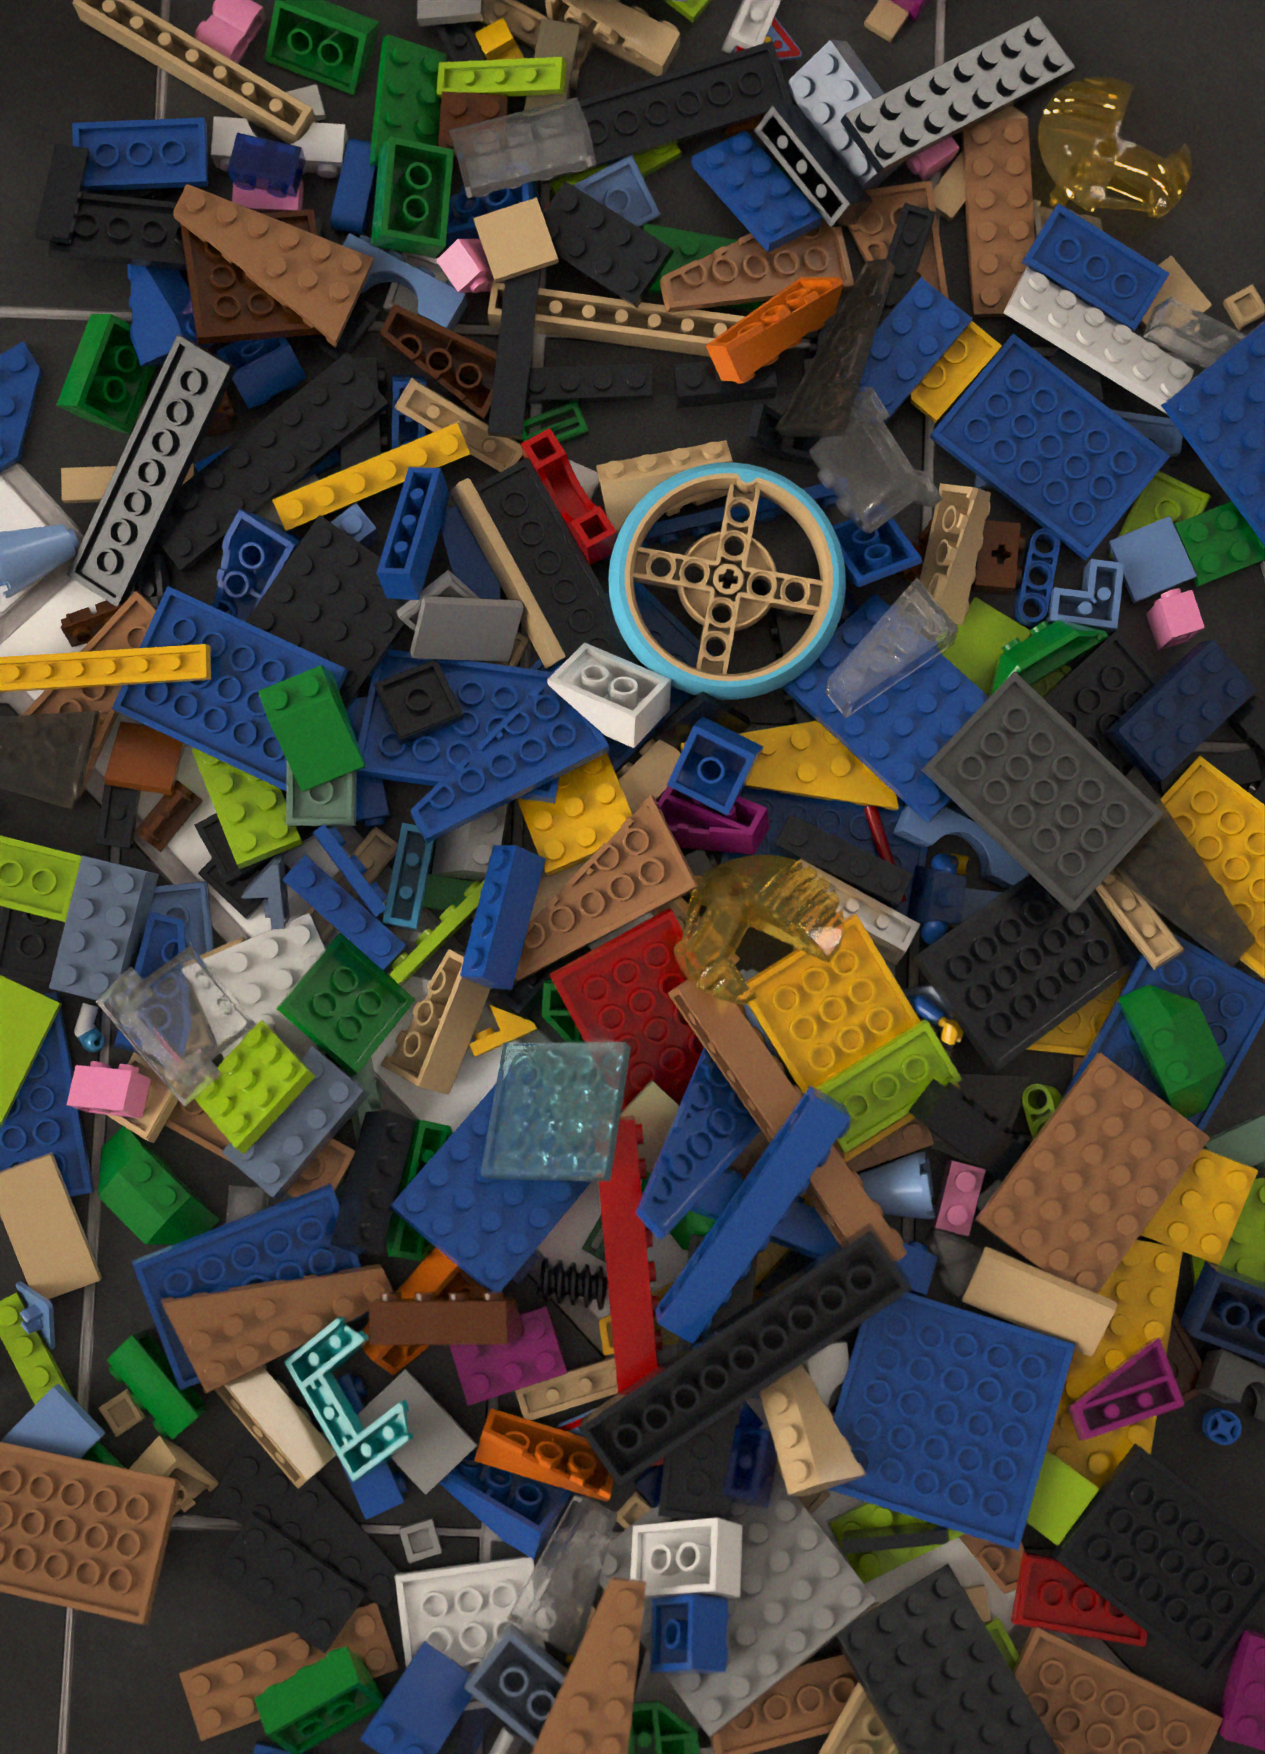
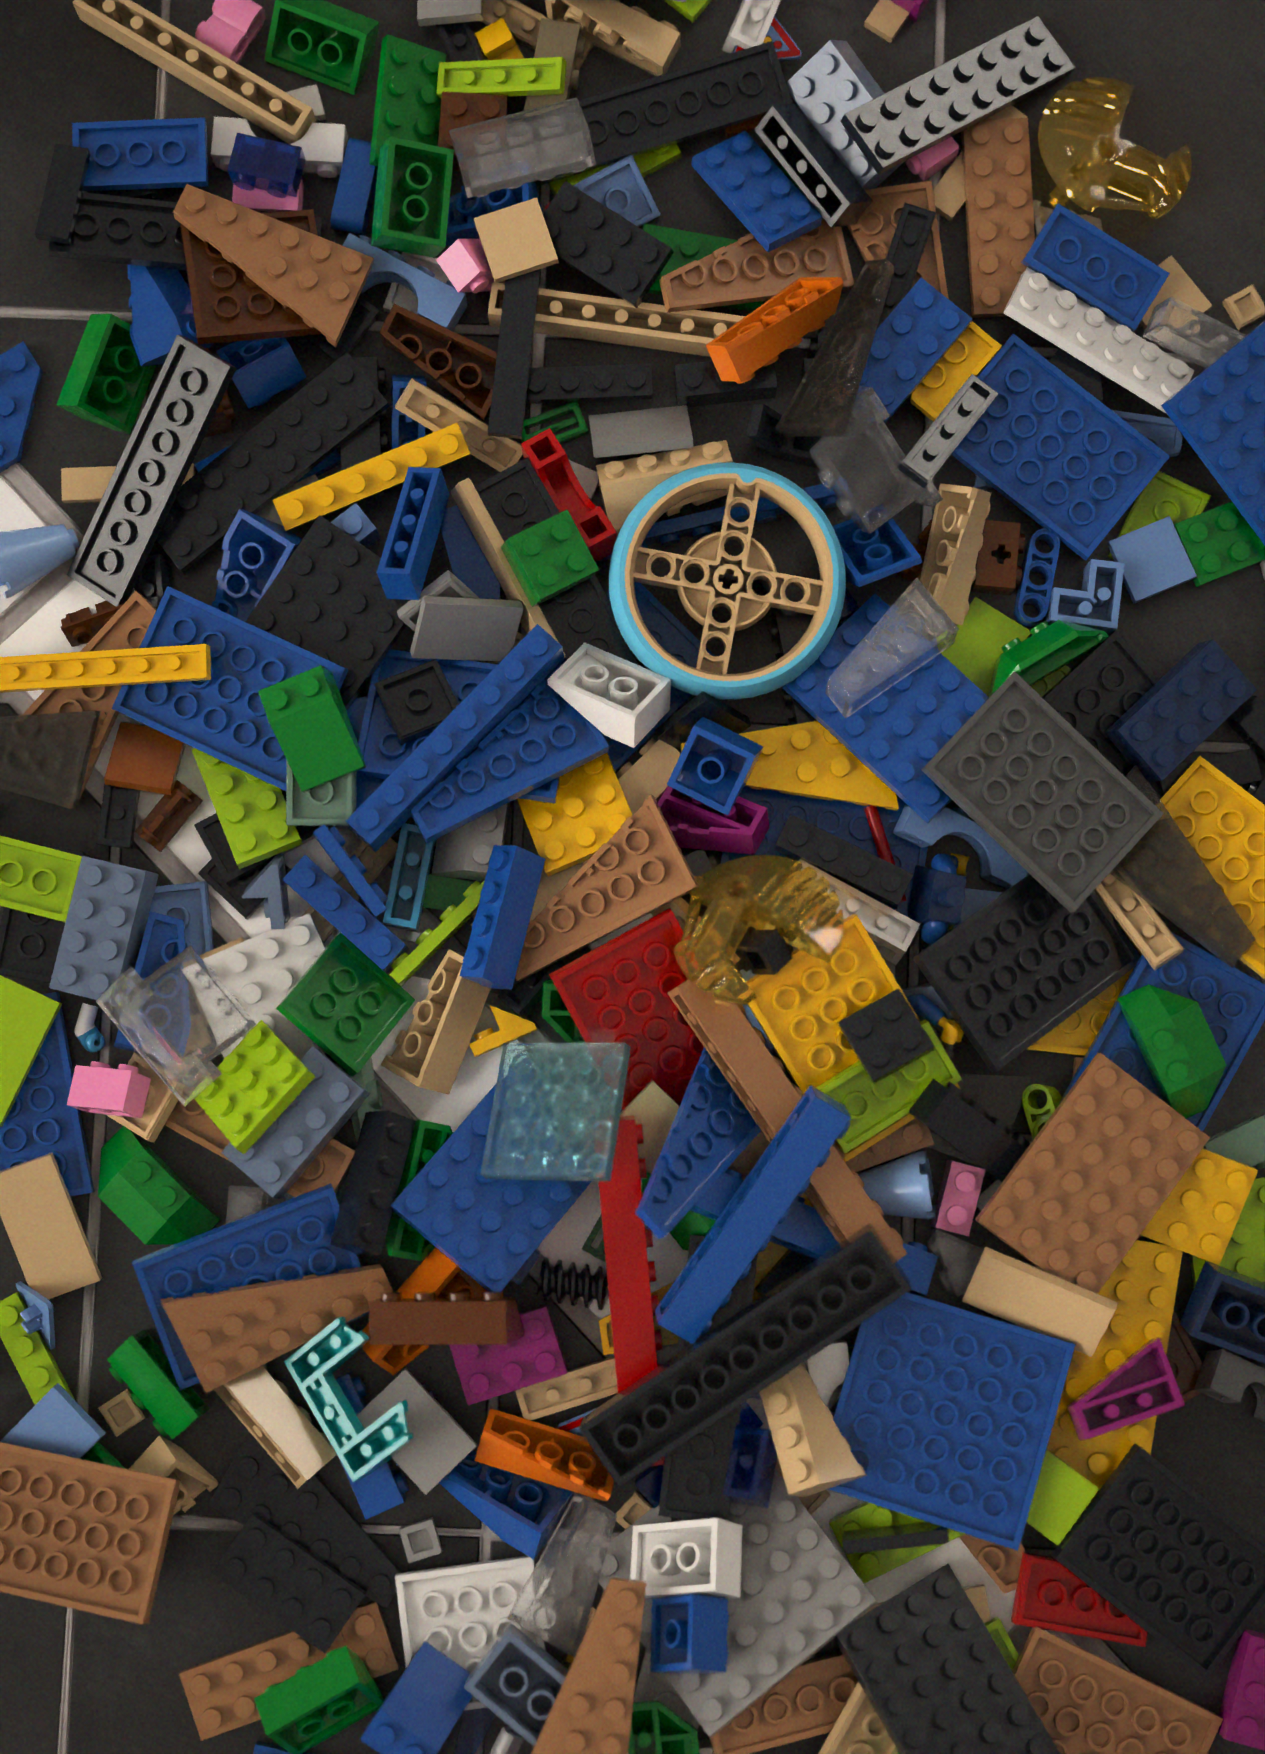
(456, 737): none -> blue brick
(549, 558): none -> green brick
(640, 431): none -> light grey tile
(765, 952): none -> black plate
(886, 1036): none -> black plate
(947, 431): none -> tile
(1174, 618): bright pink brick -> none
(1227, 1428): blue wheel -> none

